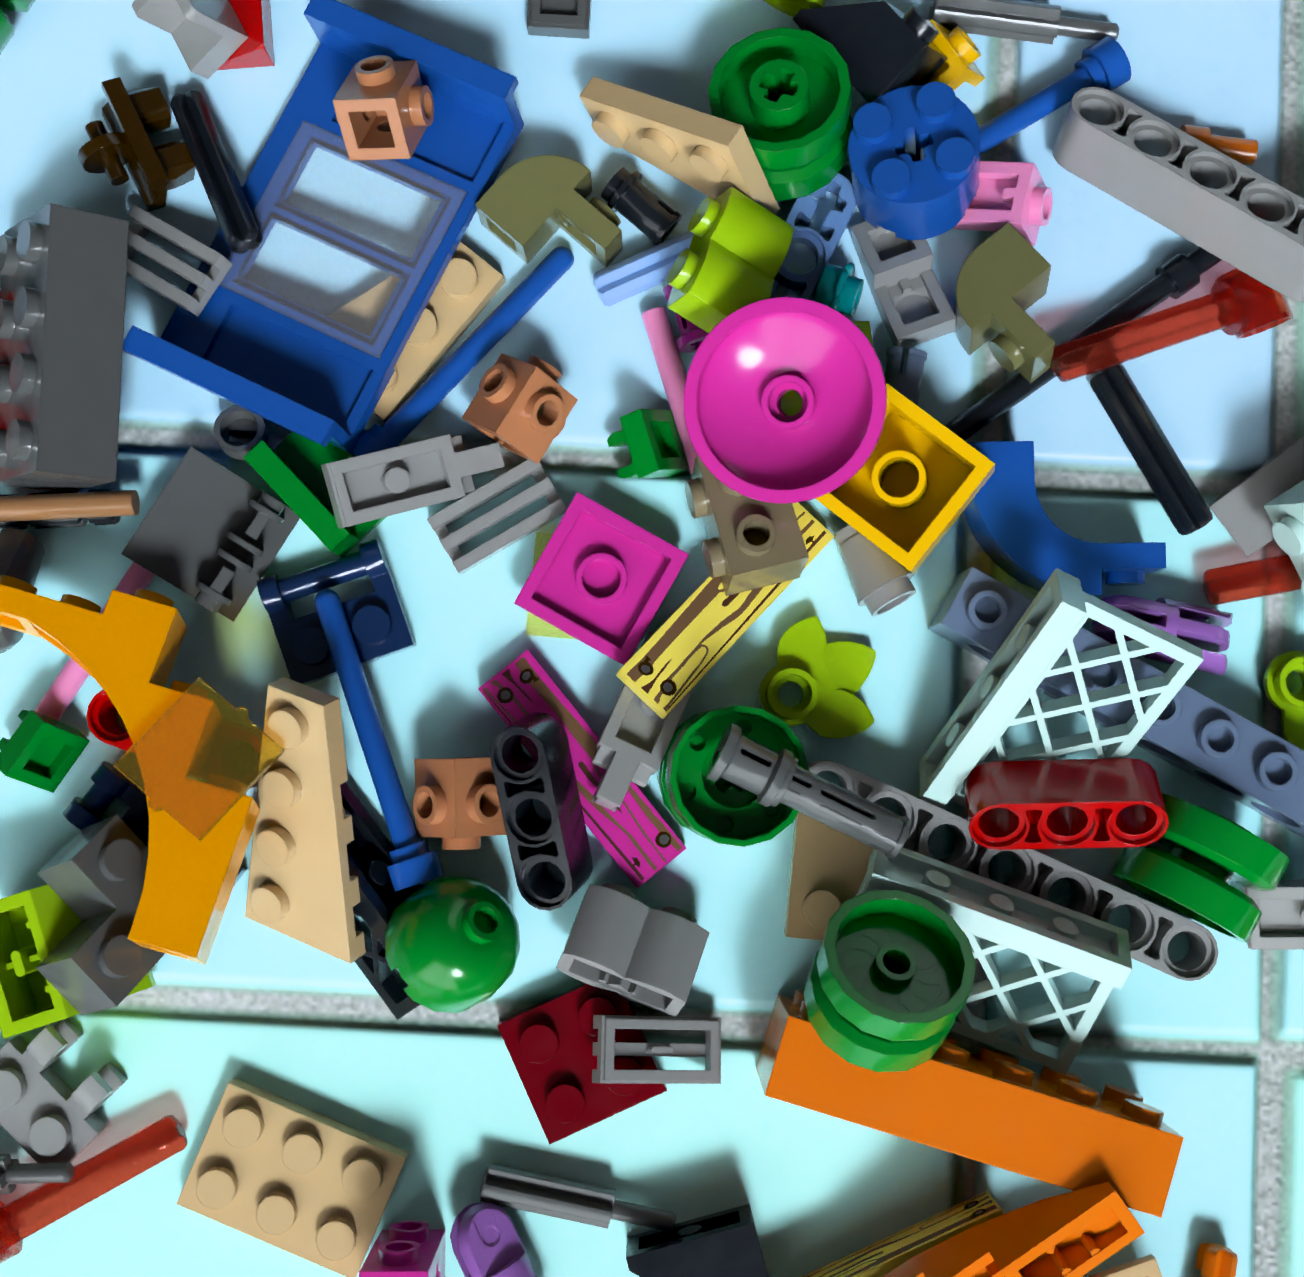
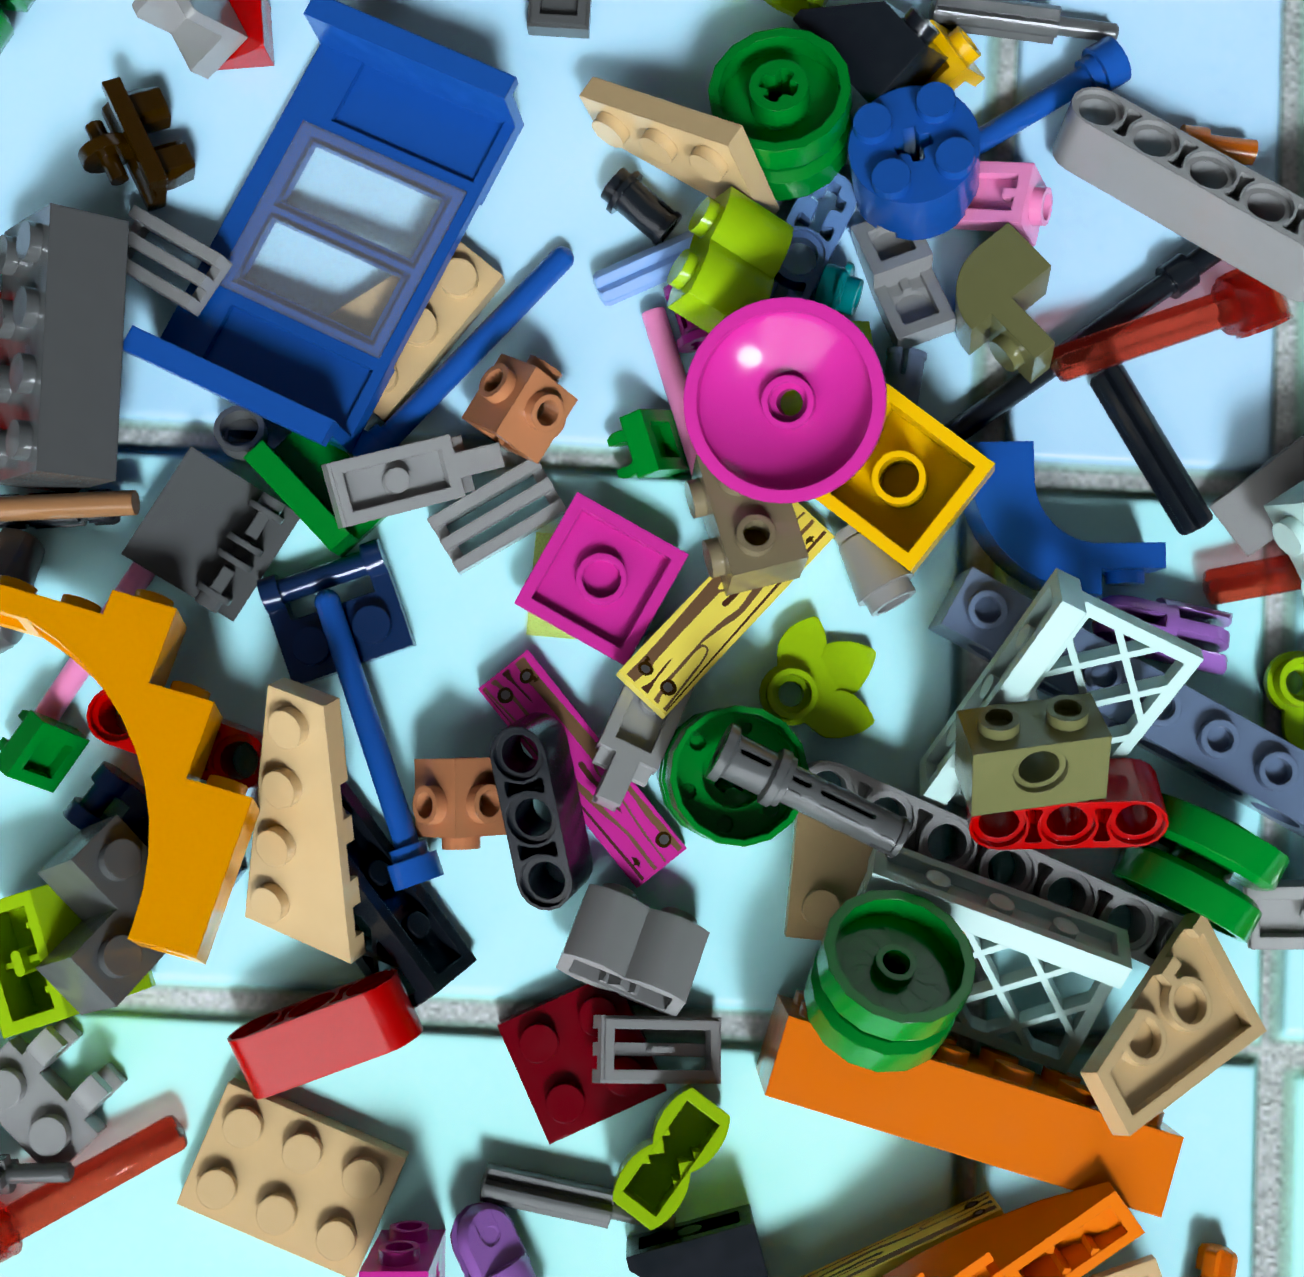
(199, 759): clear yellow piece -> none
(216, 171): black axle -> none
(325, 1033): none -> beam
(383, 109): nougat brick -> none
(453, 943): green cylinder -> none
(542, 197): olive brick -> none
(659, 1169): none -> lime brick
(1032, 754): none -> olive brick
(1172, 1030): none -> tan wing

